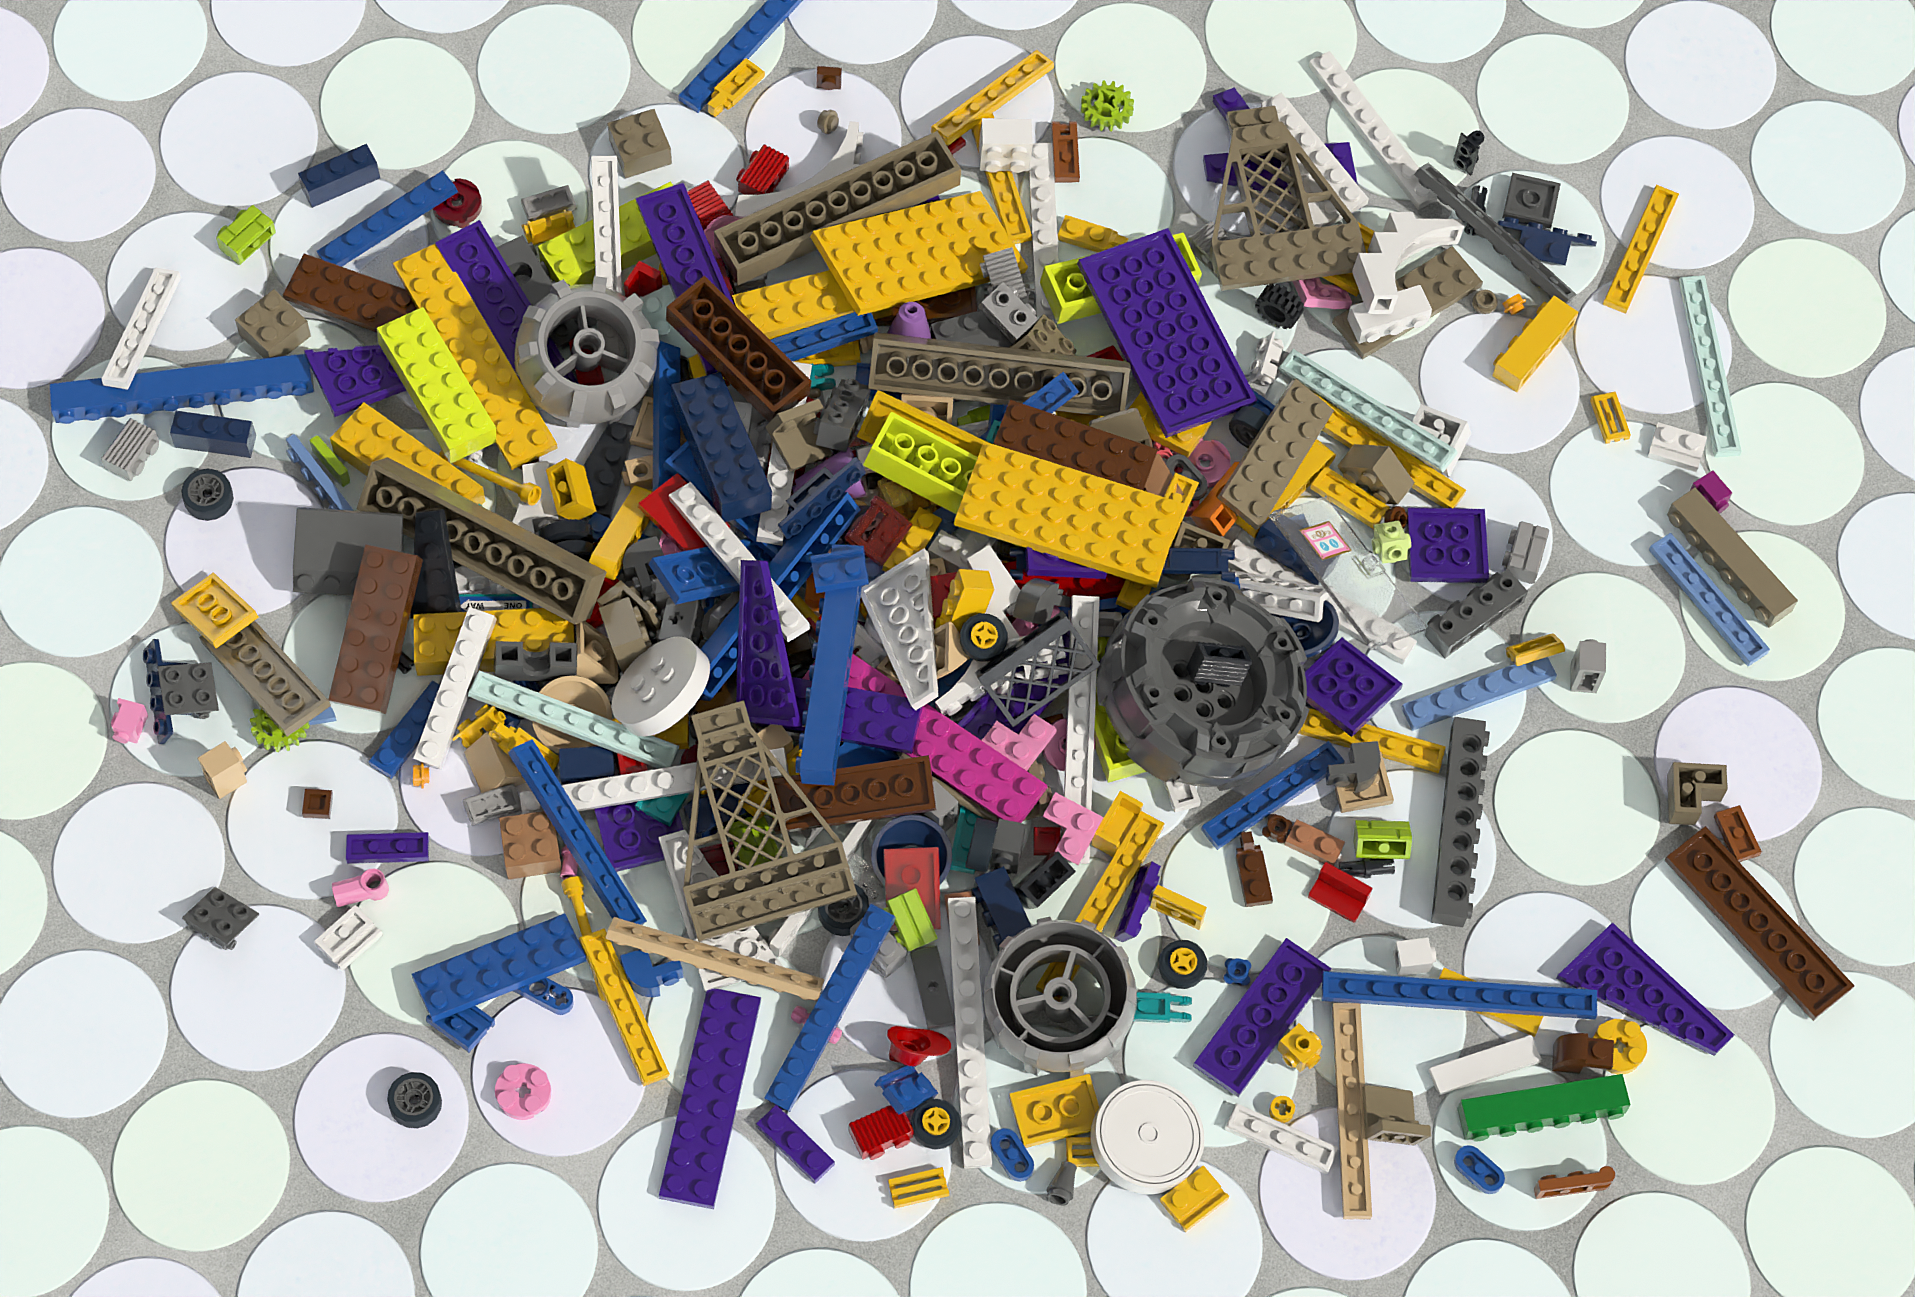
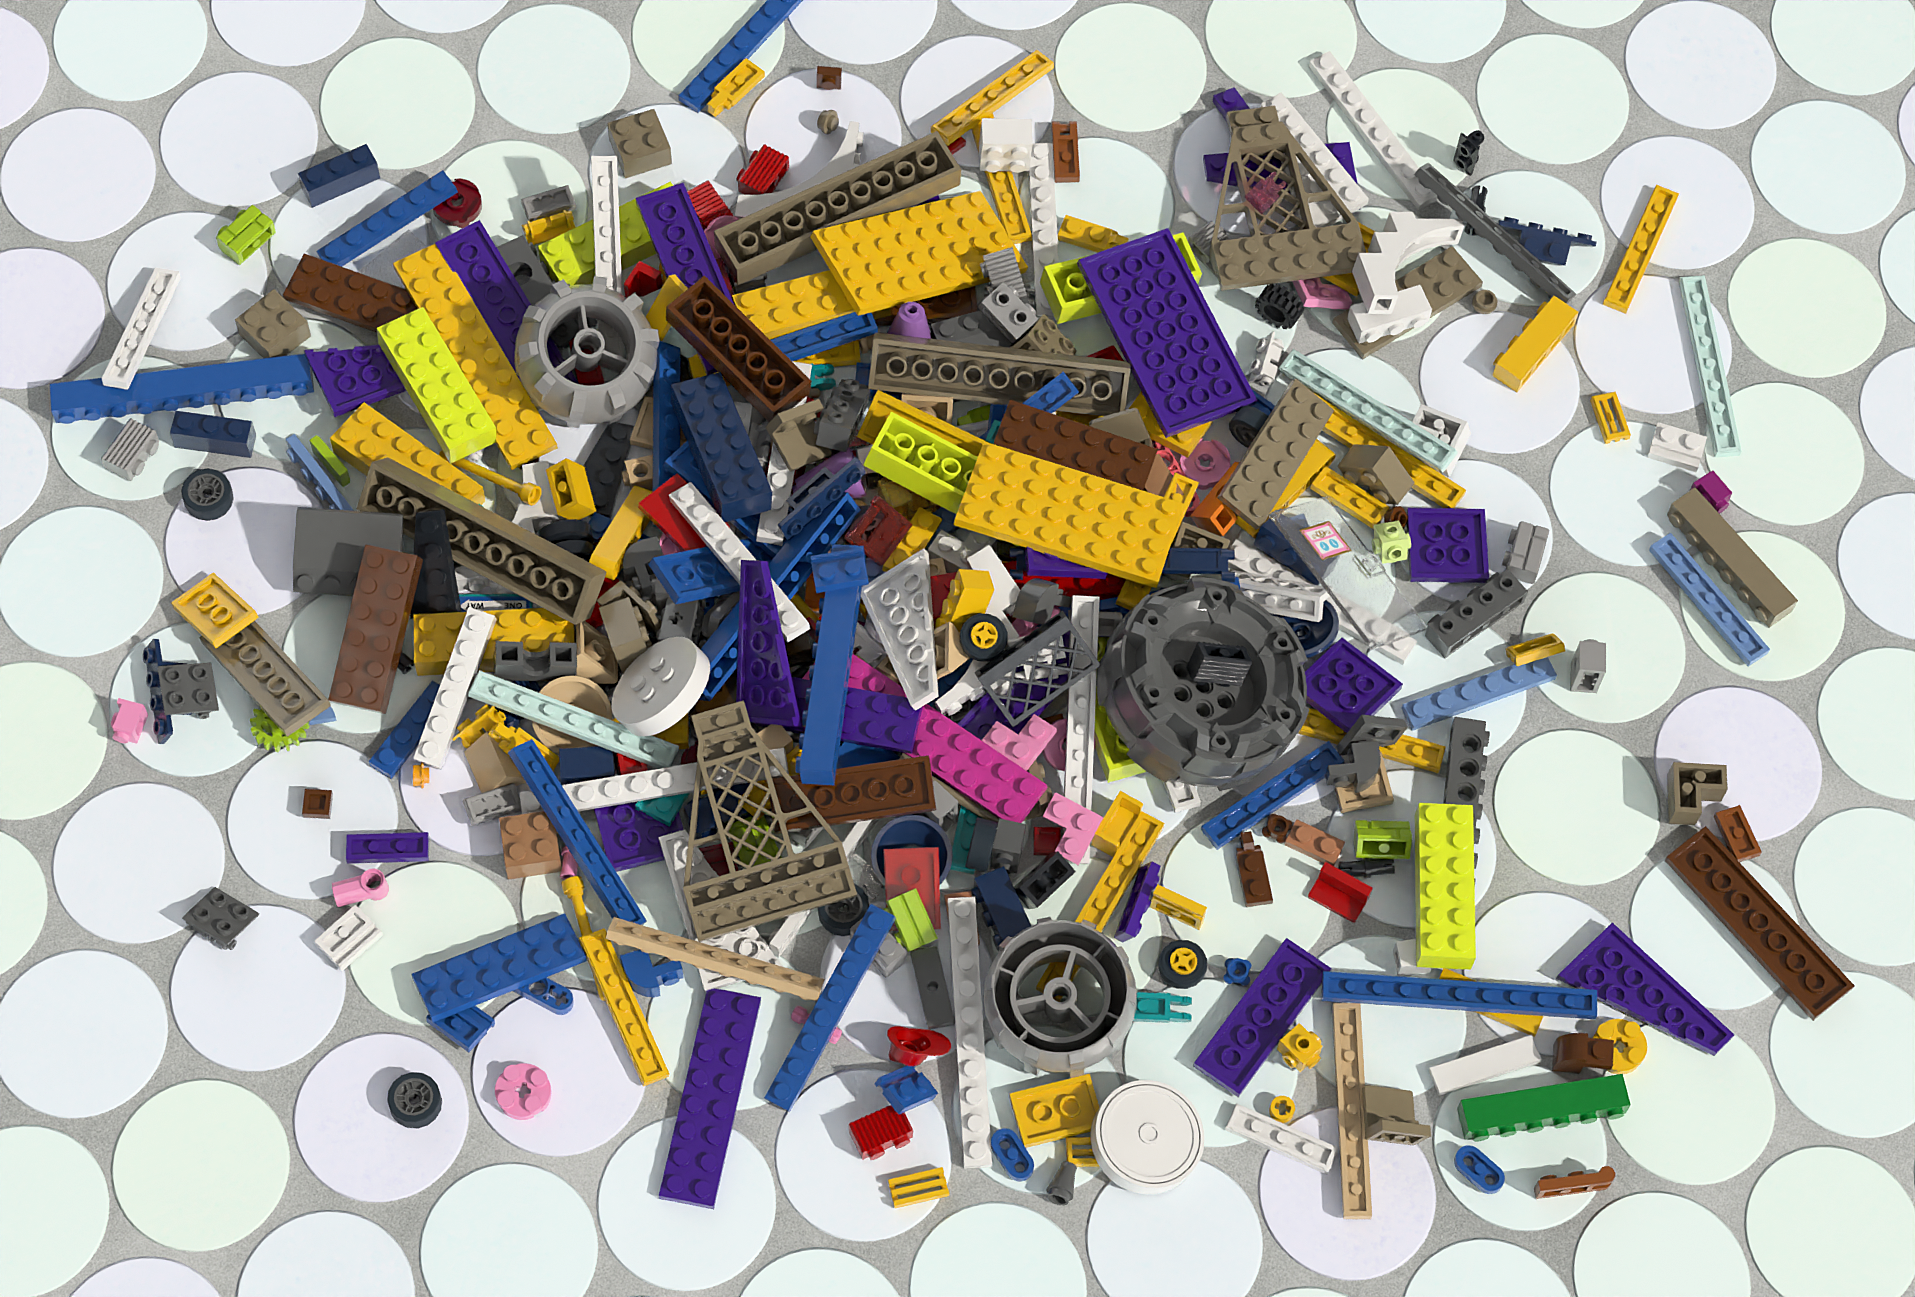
(223, 769): tan brick -> none
(657, 314): none -> yellow tile
(795, 1144): dark purple plate -> none
(935, 1113): black wheel -> none
(1107, 106): lime gear -> none
(1189, 471): dark grey plate -> none
(1194, 1198): yellow plate -> none
(1264, 193): none -> clear pink plate
(1373, 728): none -> dark grey wing
(1444, 886): none -> neon yellow brick
(1514, 304): light orange plate -> none
(1531, 200): dark grey plate -> none

